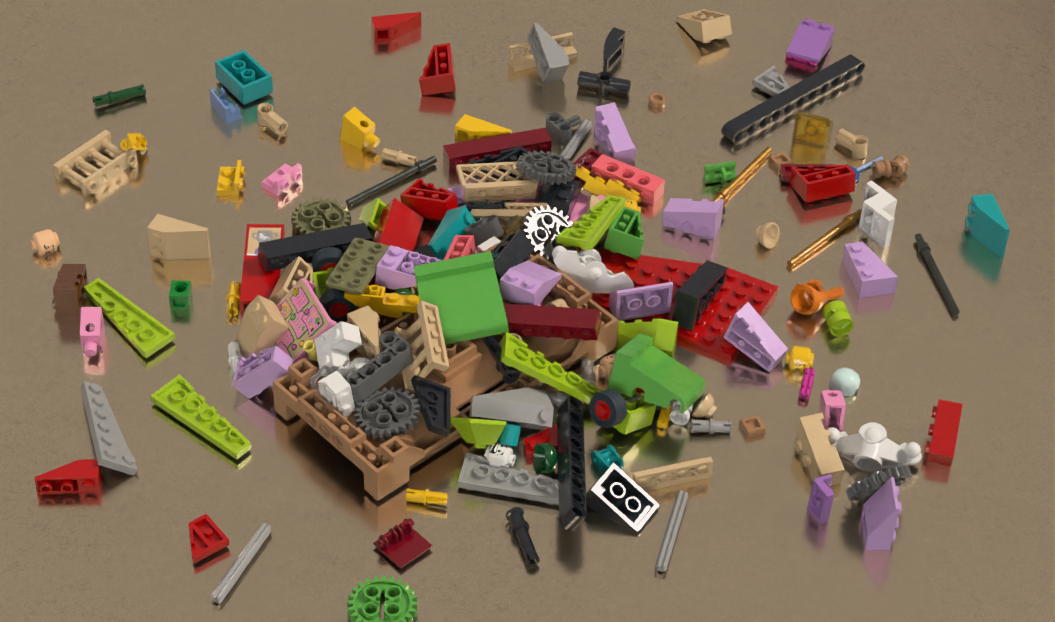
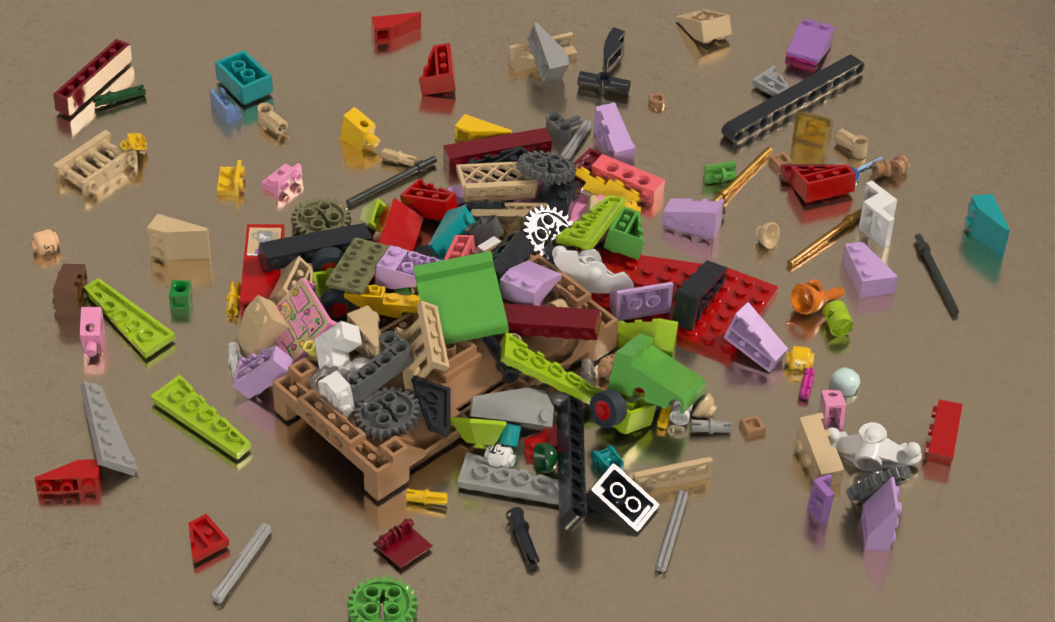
(92, 77): none -> dark red brick

